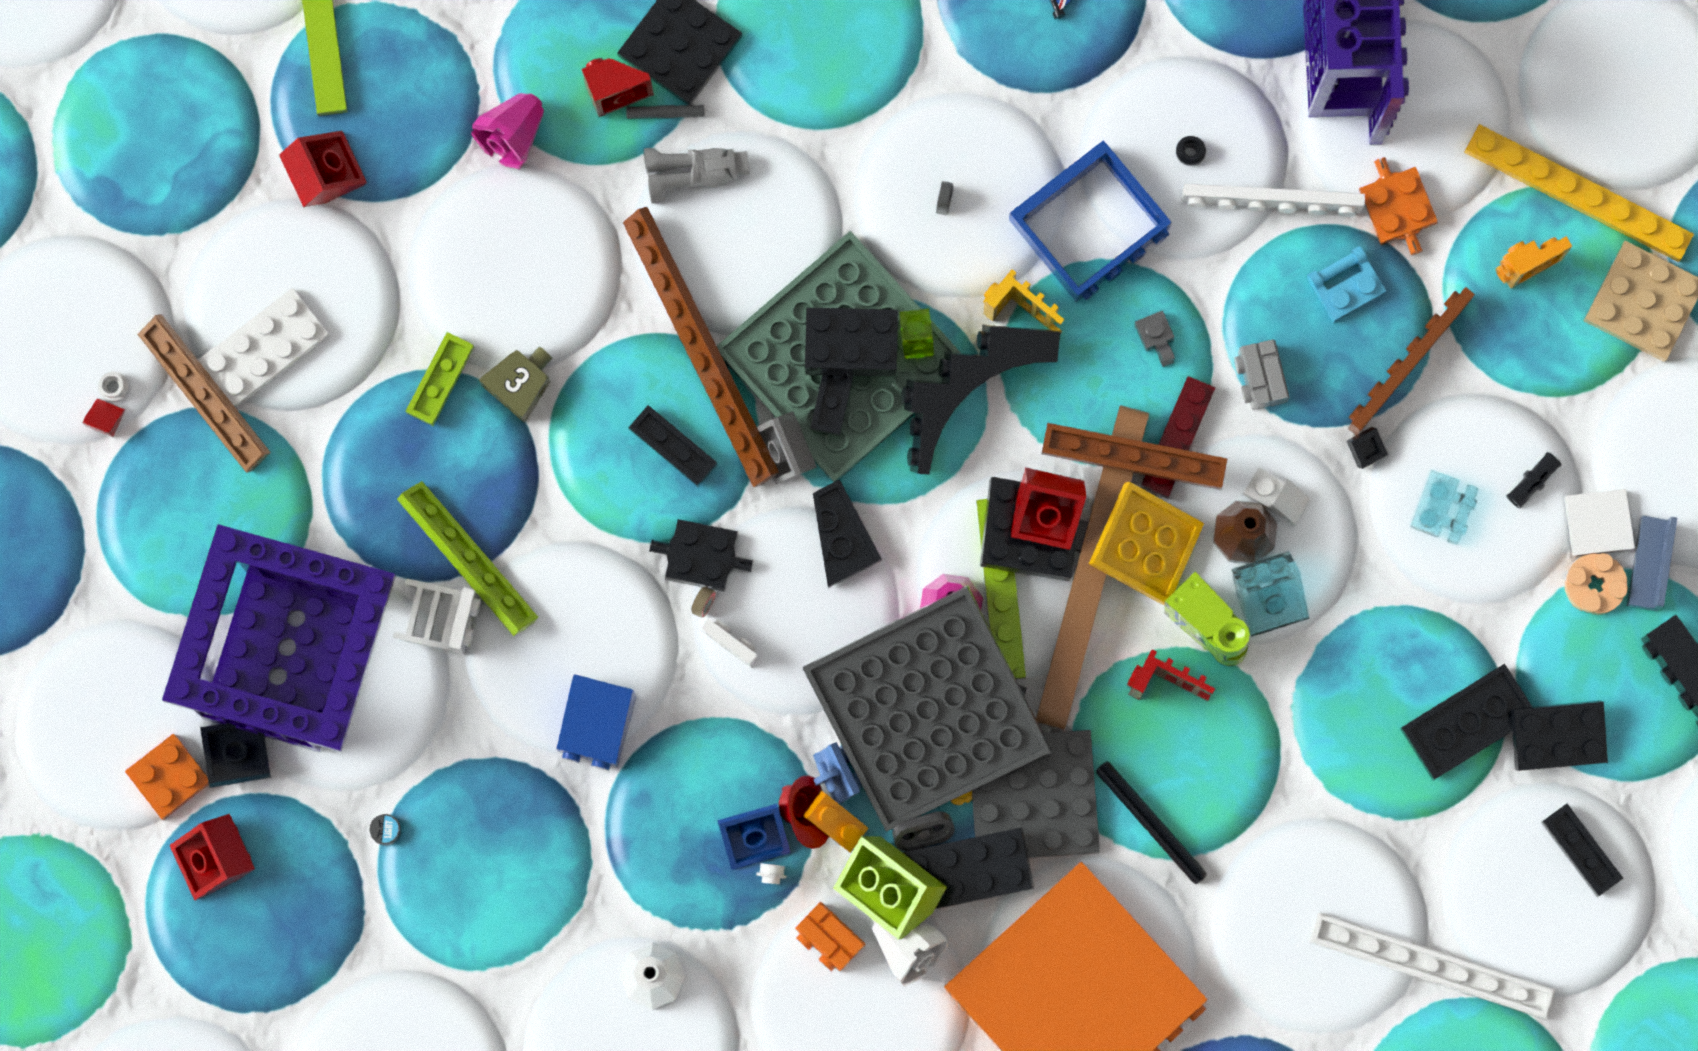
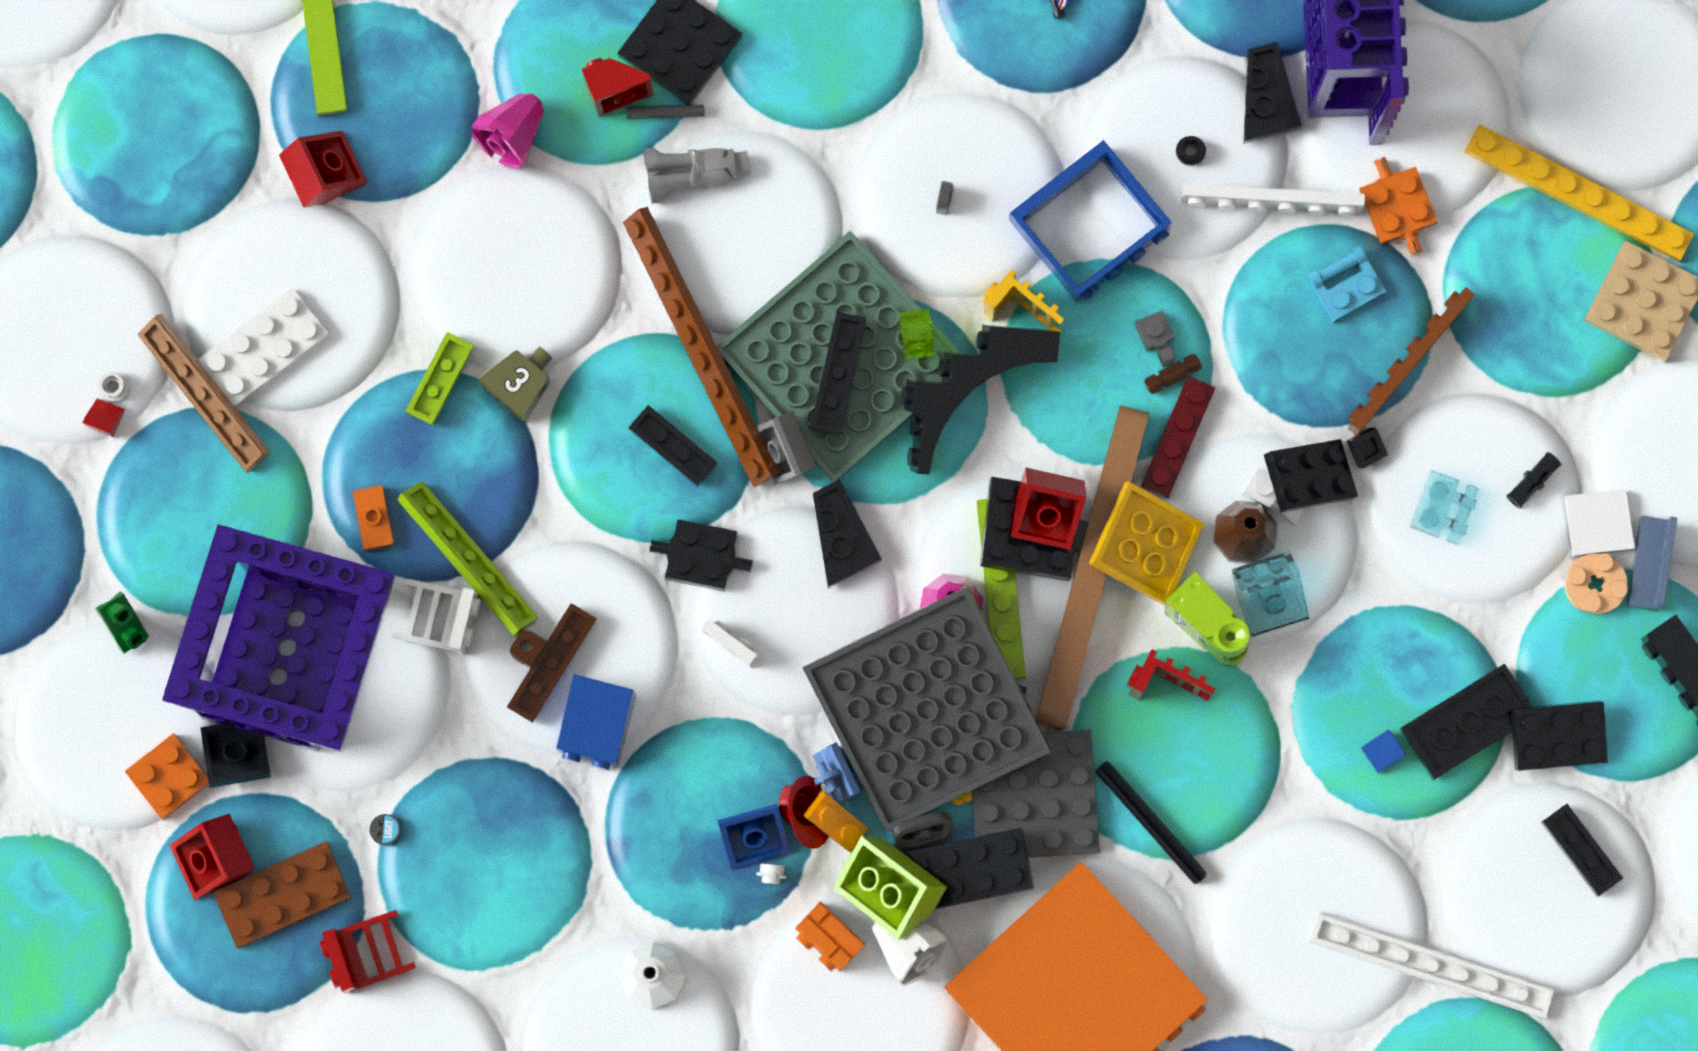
(122, 623): none -> green hips
(282, 895): none -> dark orange plate
(346, 960): none -> red plate
(373, 518): none -> orange plate
(547, 660): none -> reddish brown plate
(703, 602): dark tan tile -> none
(851, 342): black brick -> none
(1134, 456): dark orange plate -> none
(1172, 373): none -> reddish brown axle
(1262, 375): light grey brick -> none
(1268, 95): none -> black wing
(1310, 475): none -> black plate
(1383, 751): none -> blue slope
(1528, 260): light orange plate -> none

